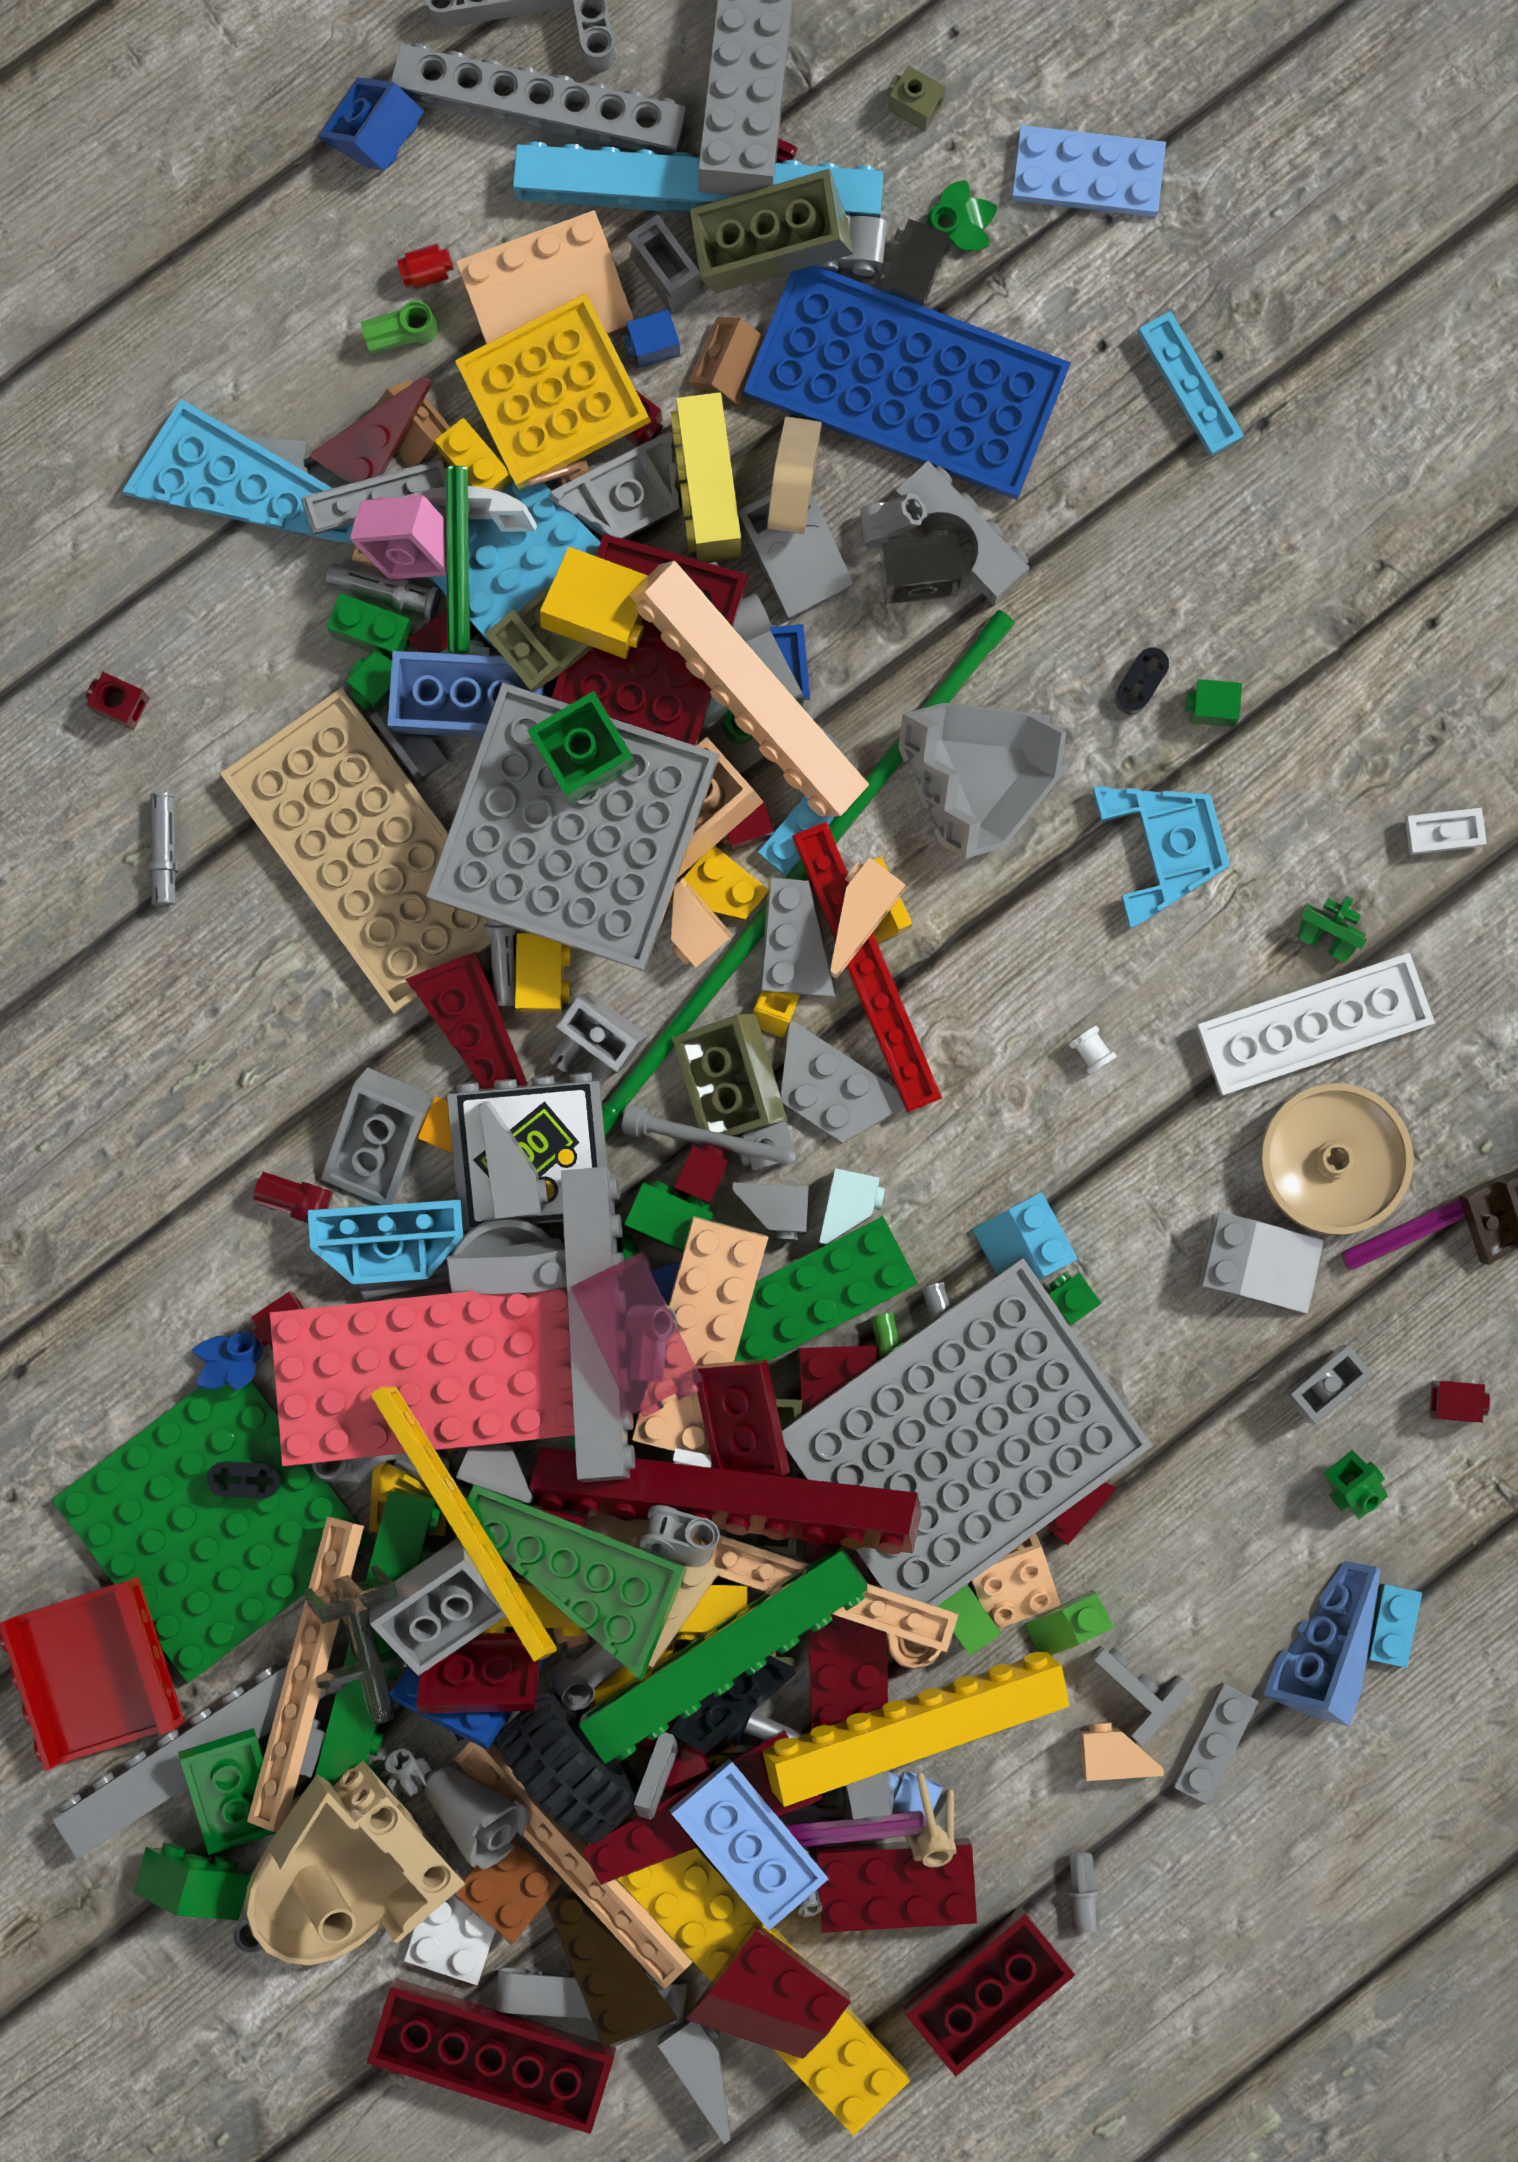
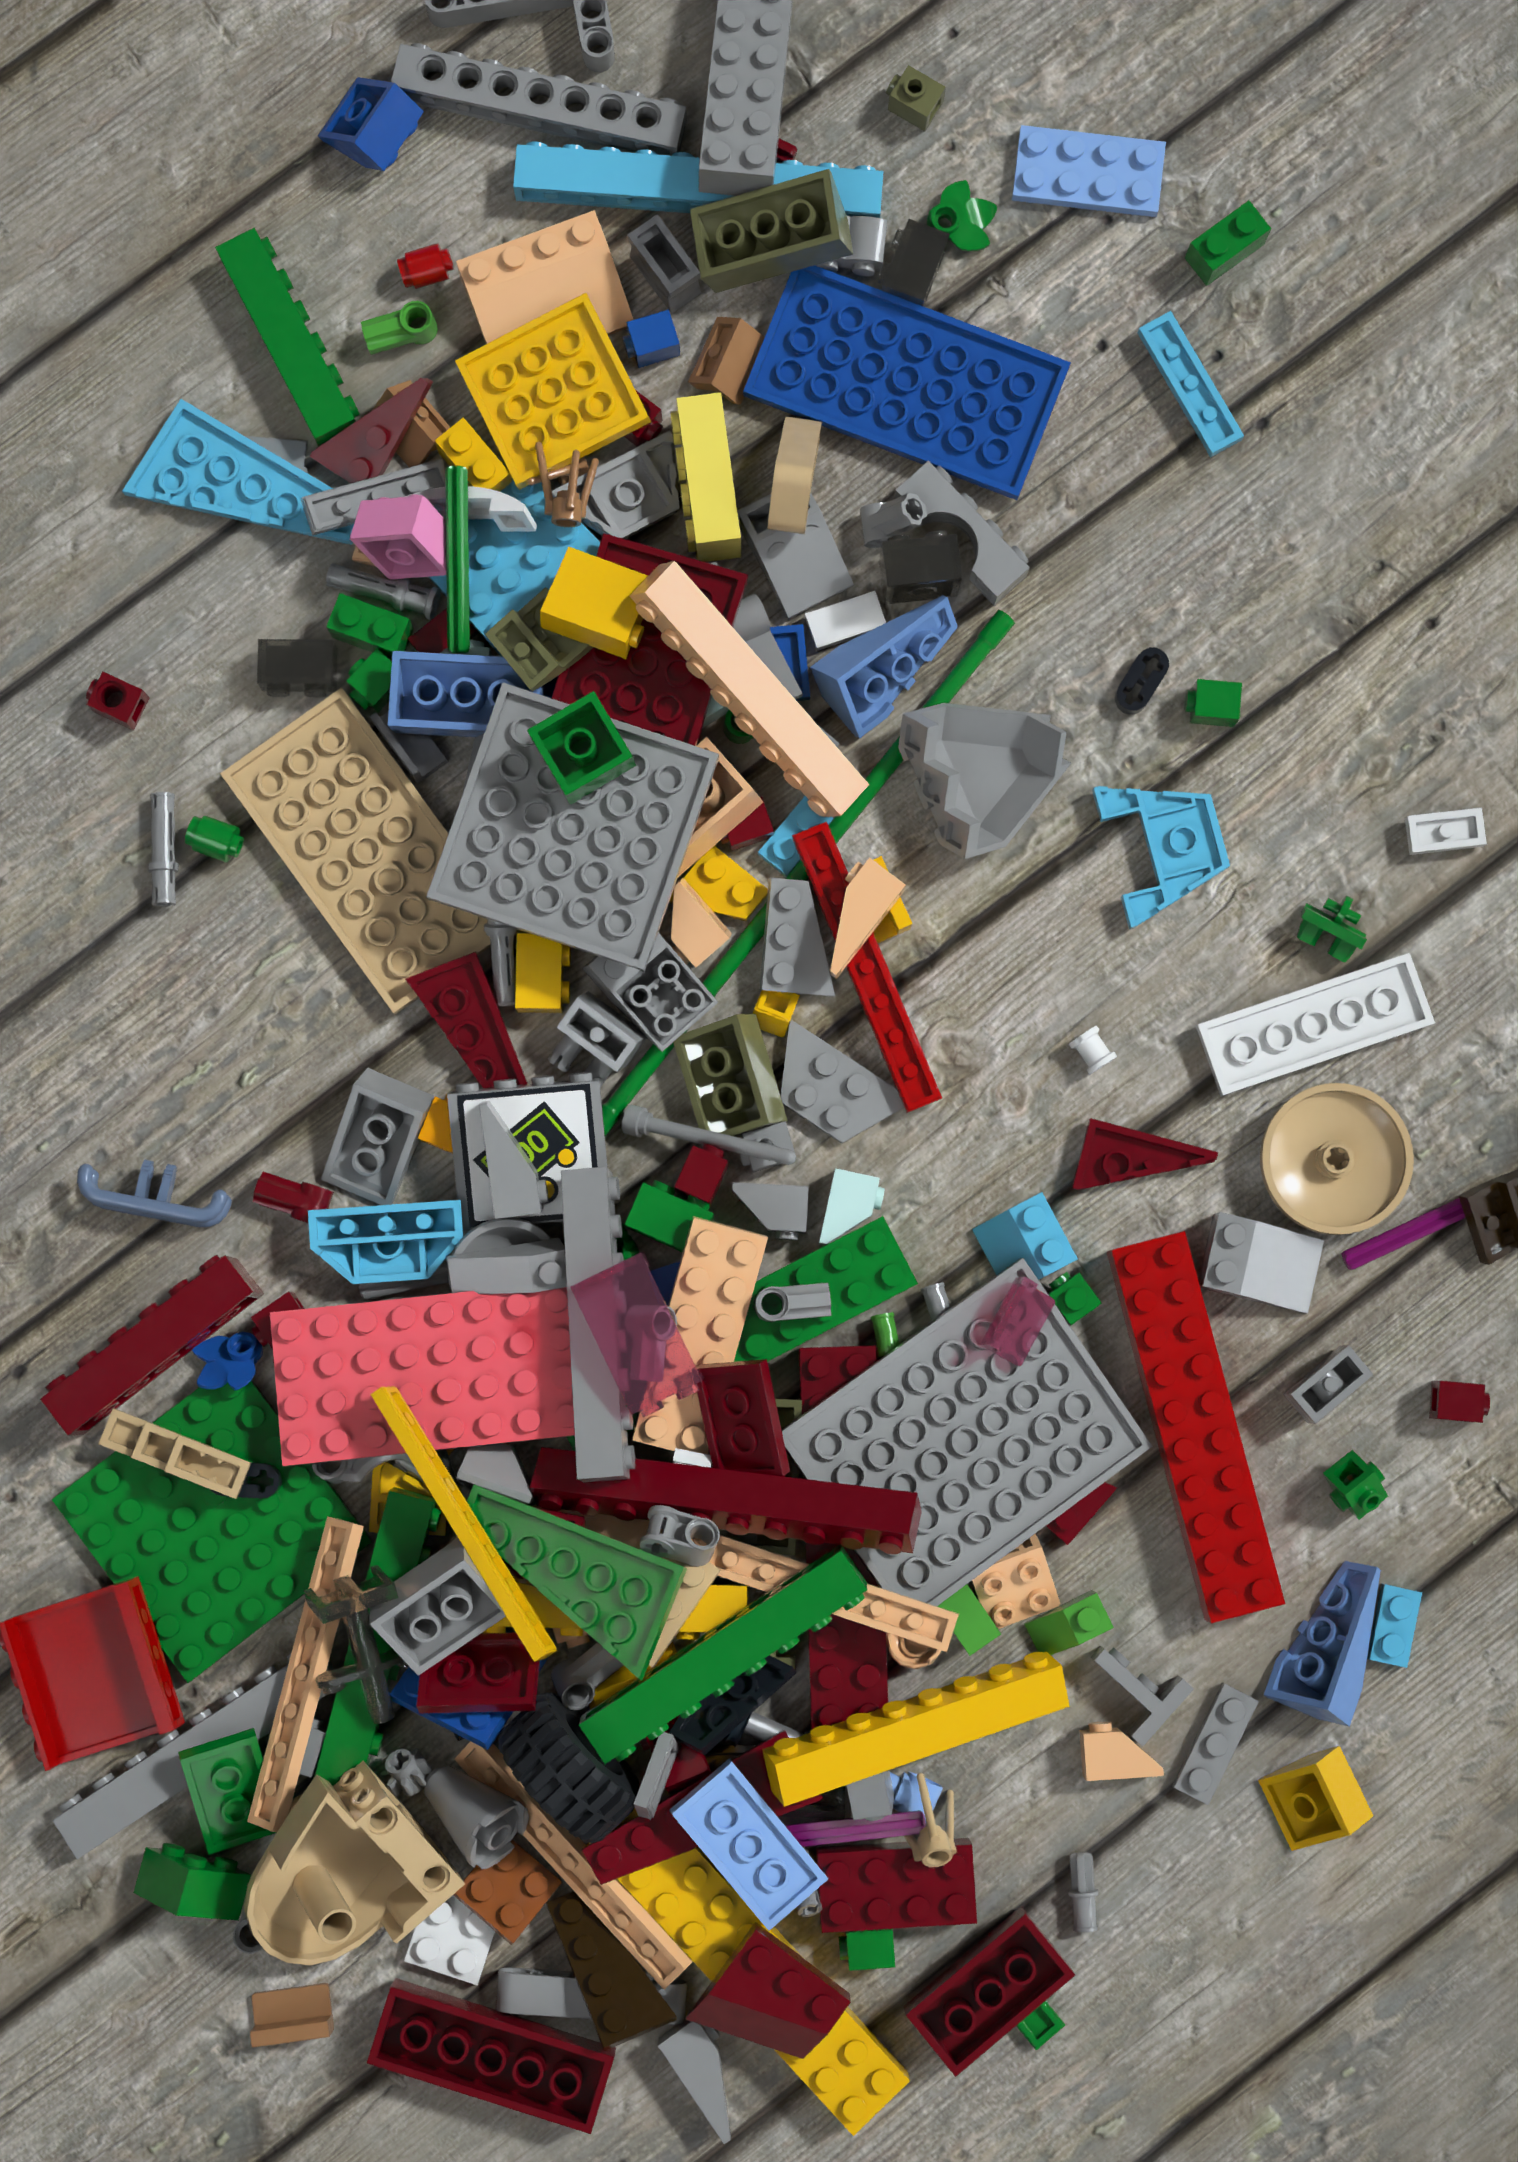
(150, 1346): none -> dark red brick
(157, 1209): none -> sand blue piece
(175, 1453): none -> tan slope
(214, 838): none -> green brick
(286, 335): none -> green brick
(291, 2015): none -> medium nougat panel
(297, 667): none -> clear smoke brick
(566, 508): none -> medium nougat plant
(657, 1001): none -> light grey slope
(797, 1302): none -> light grey piece
(844, 620): none -> white tile
(867, 1949): none -> green brick
(873, 669): none -> medium blue wedge
(1018, 1321): none -> clear pink panel
(1040, 2025): none -> green tile
(1122, 1154): none -> dark red wing
(1195, 1428): none -> red brick
(1227, 243): none -> green brick
(1316, 1799): none -> yellow slope

